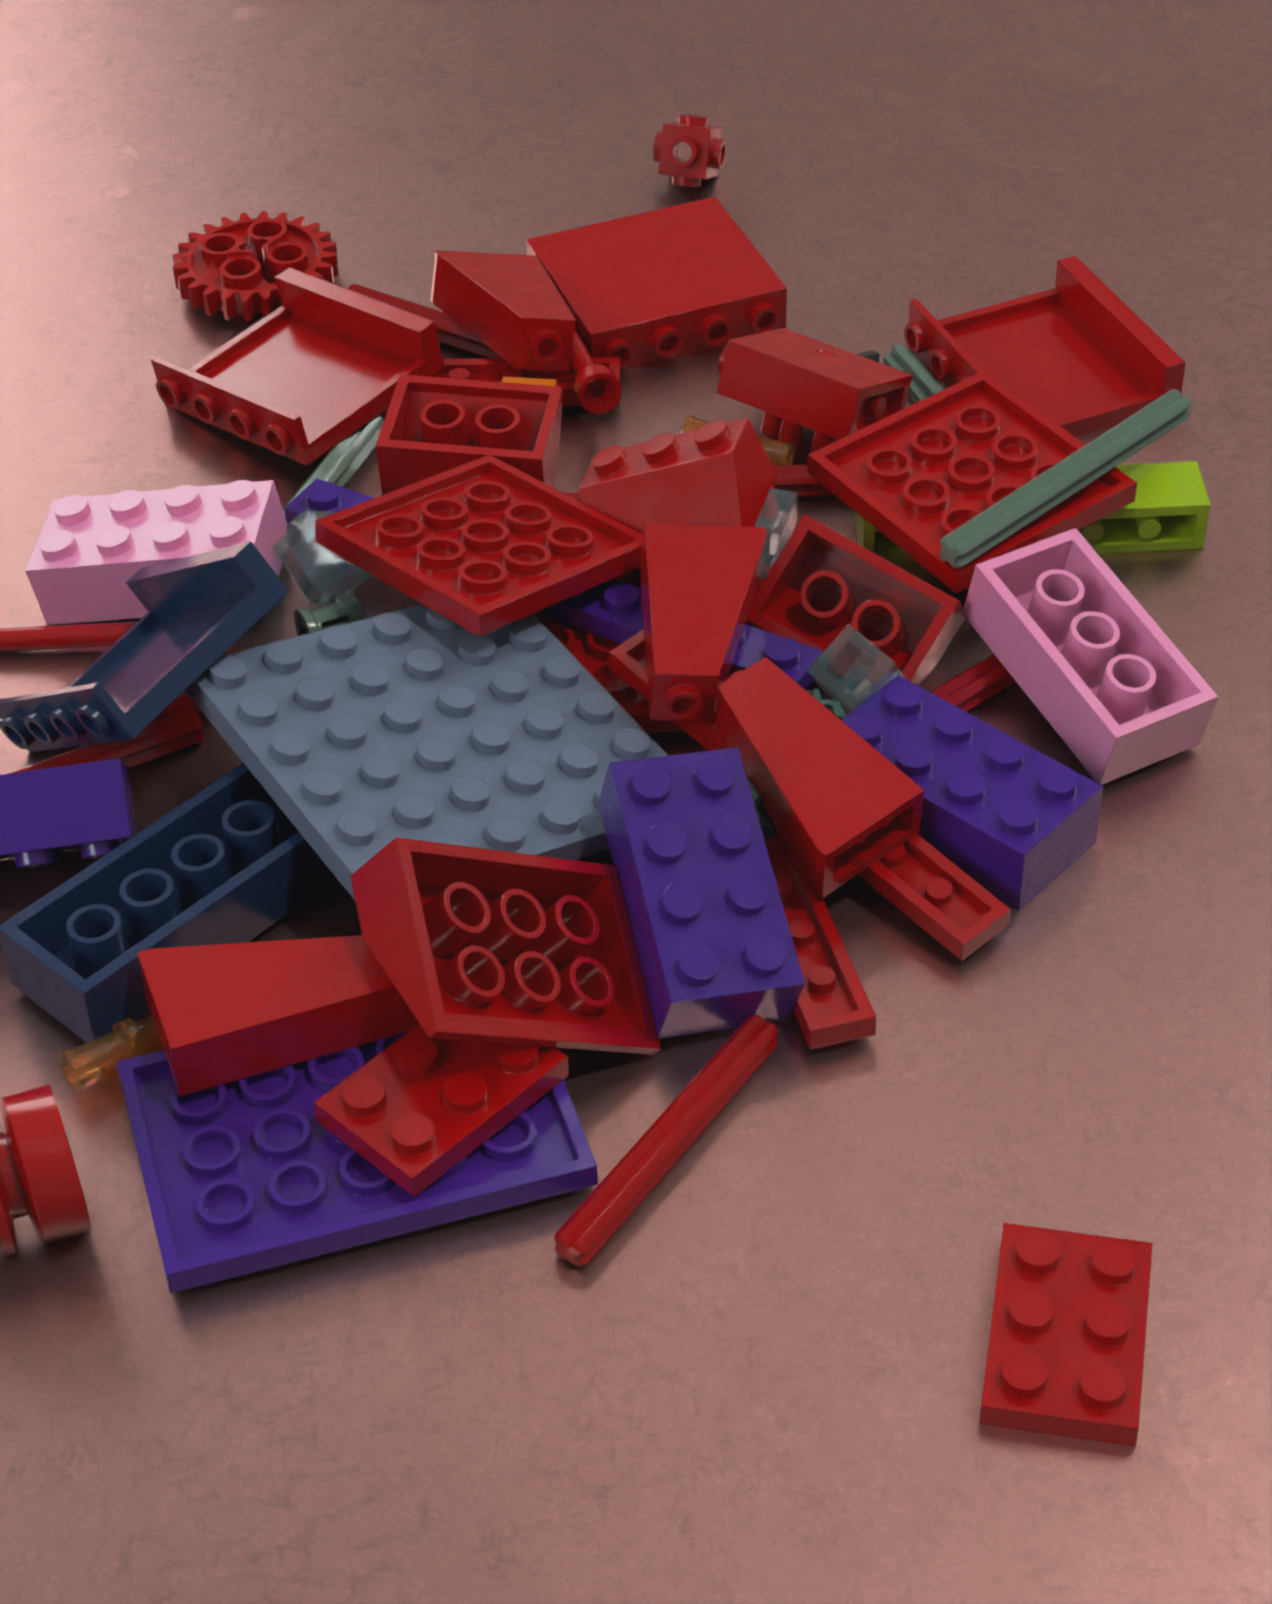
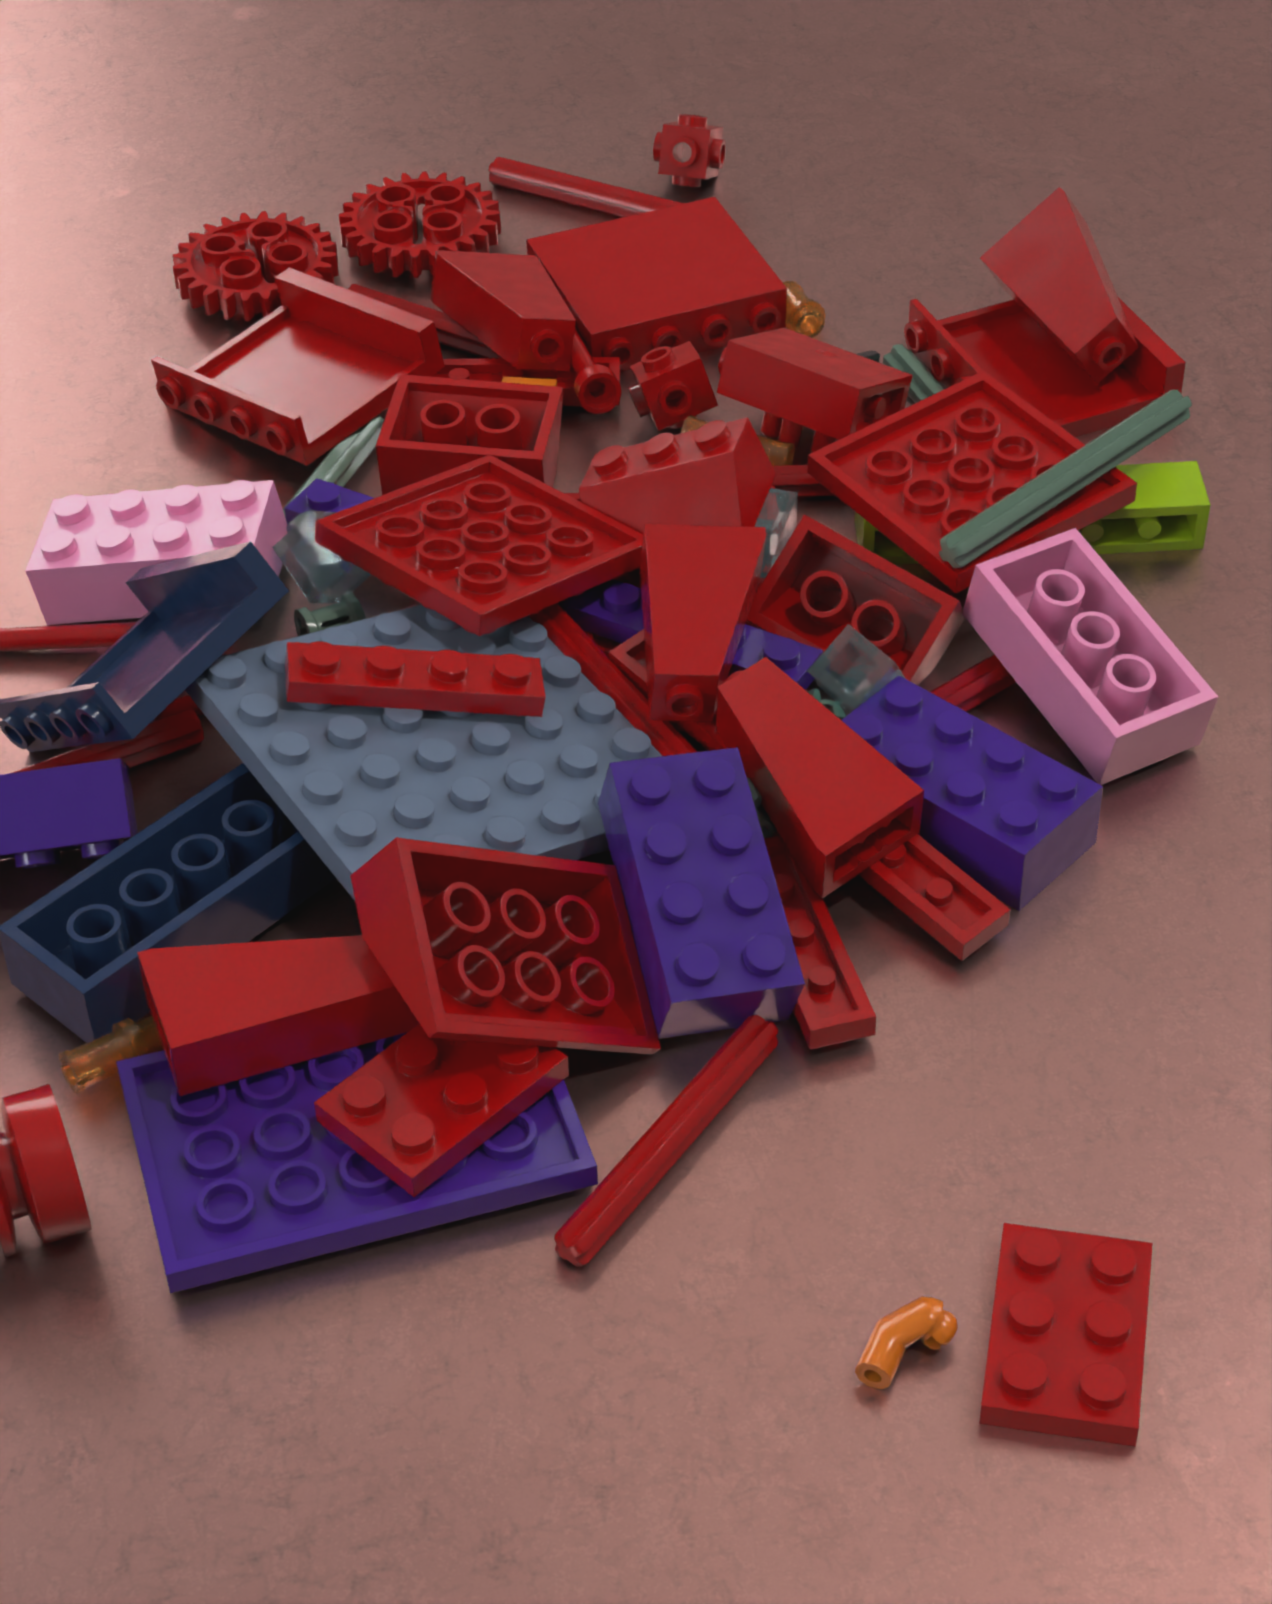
(384, 222): none -> red gear
(414, 679): none -> red plate
(573, 189): none -> red axle
(610, 679): none -> red axle
(671, 386): none -> red brick
(803, 314): none -> clear orange pin
(897, 1331): none -> orange arm
(1063, 284): none -> red slope

